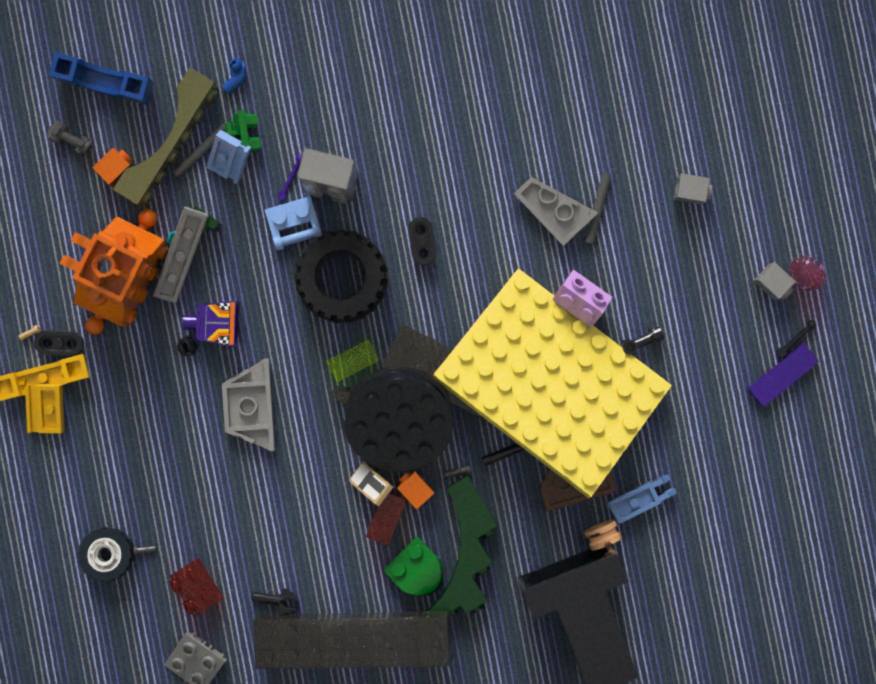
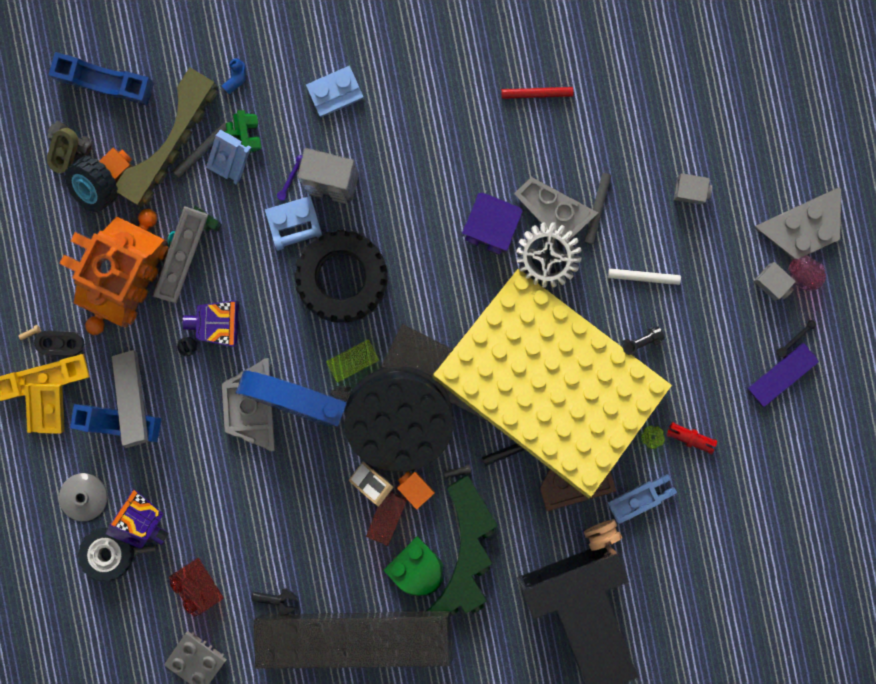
(64, 145): none -> olive plate
(91, 184): none -> black wheel
(94, 493): none -> light grey dish
(106, 421): none -> blue arch
(129, 399): none -> light grey tile
(137, 522): none -> torso
(291, 398): none -> blue brick
(334, 91): none -> light blue plate
(422, 241): black plate -> none
(491, 223): none -> dark purple bracket
(537, 92): none -> red bar
(560, 256): none -> white gear
(582, 298): lavender brick -> none
(644, 276): none -> white bar
(659, 438): none -> clear neon green plate
(691, 438): none -> red pin
(806, 226): none -> light grey wing

